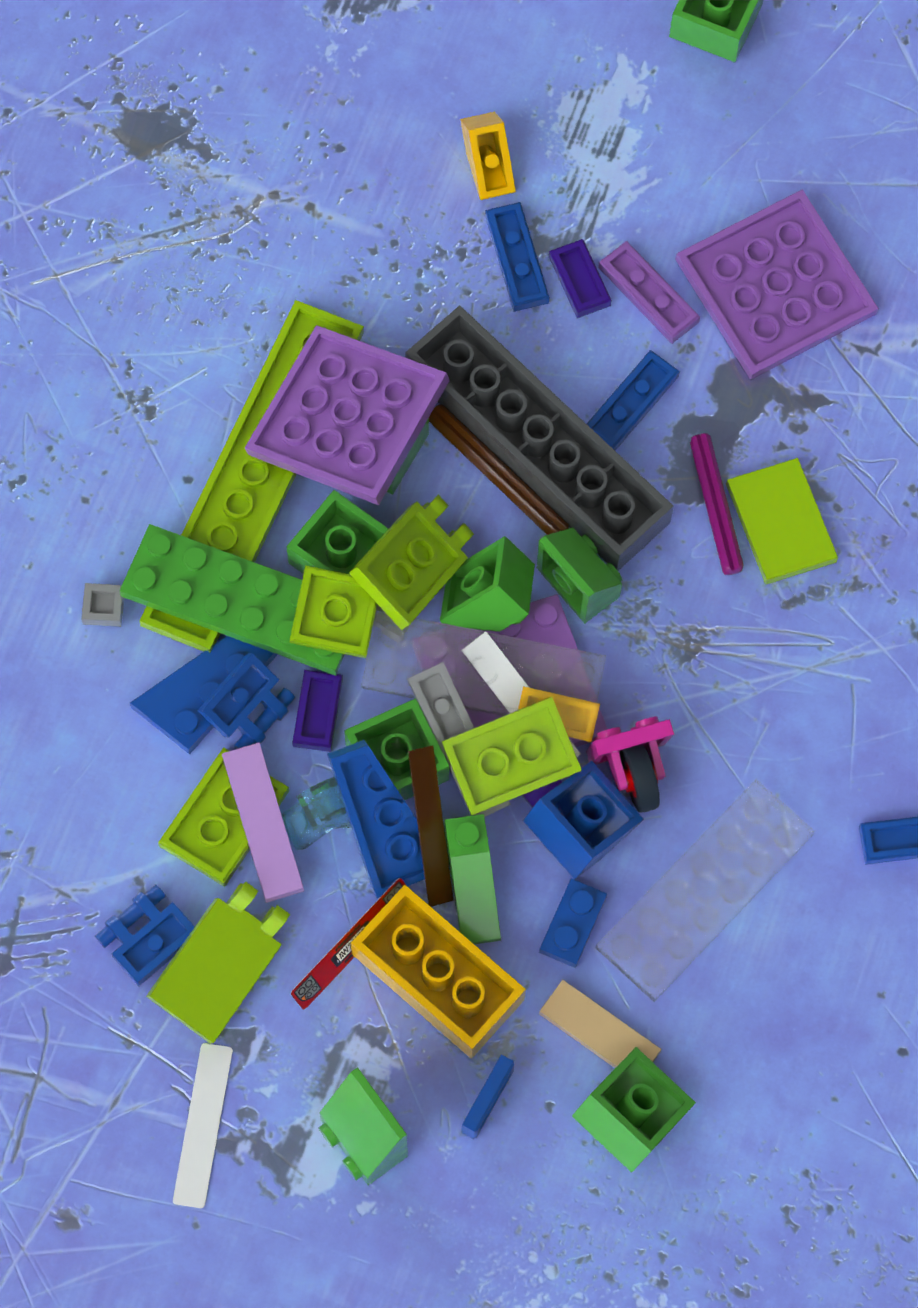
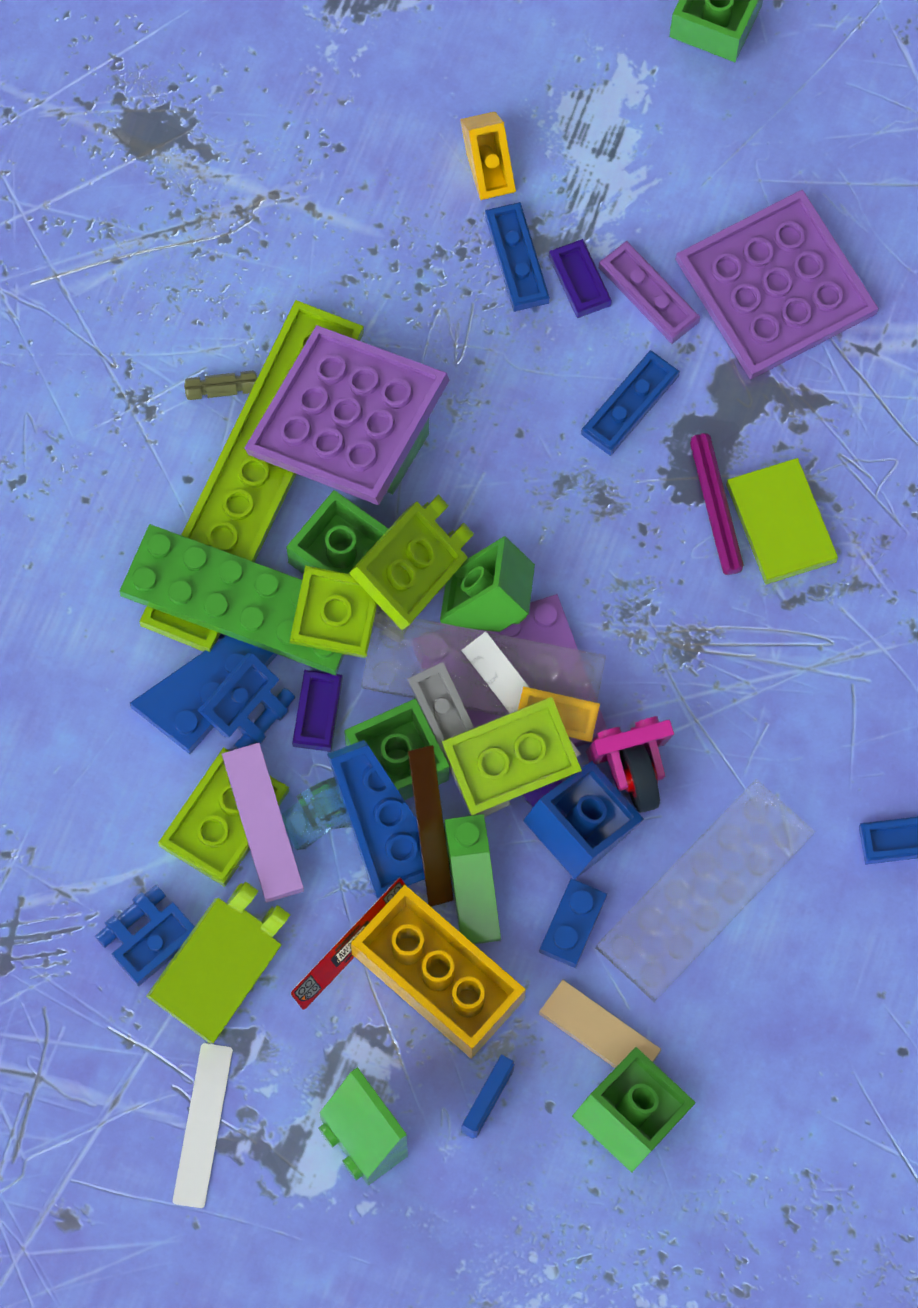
(102, 605): light grey plate -> none
(219, 385): none -> olive axle
(496, 471): reddish brown axle -> none
(543, 439): dark grey brick -> none
(578, 573): bright green slope -> none

